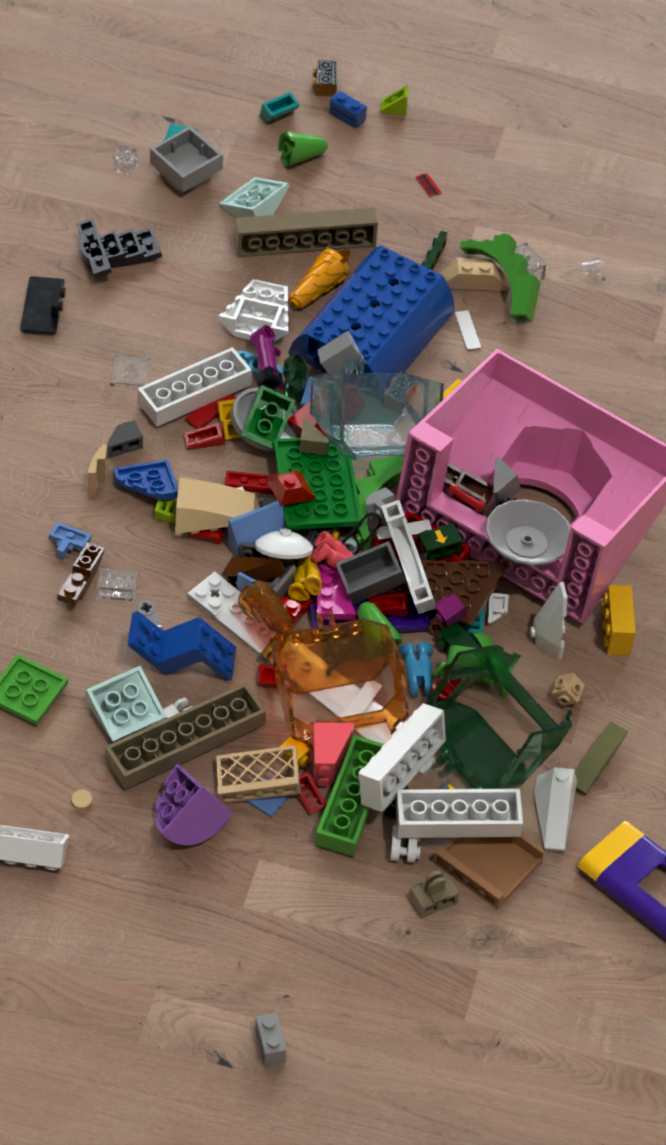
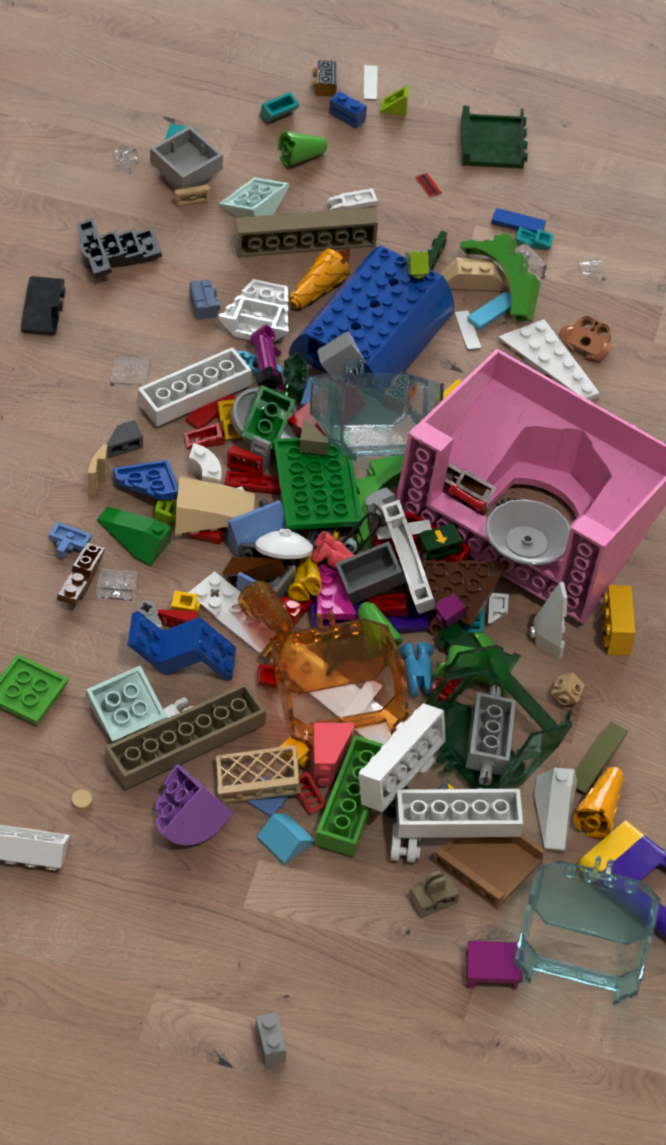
(139, 534): none -> green wedge
(175, 617): none -> red slope
(185, 602): none -> yellow brick
(192, 195): none -> tan tile
(203, 299): none -> sand blue brick
(204, 464): none -> white brick
(235, 463): none -> red slope
(265, 453): none -> light grey slope
(284, 837): none -> medium azure slope
(290, 487): red slope -> none
(353, 200): none -> white hinge
(370, 82): none -> white sticker
(417, 263): none -> lime slope
(490, 734): none -> light grey brick
(491, 311): none -> medium azure tile
(491, 963): none -> magenta panel
(493, 140): none -> dark green panel
(505, 481): light grey slope -> none
(515, 220): none -> blue tile
(537, 240): none -> teal slope
(549, 356): none -> white wing
(573, 334): none -> nougat piece
(593, 905): none -> clear light blue windscreen
(599, 806): none -> light orange cone

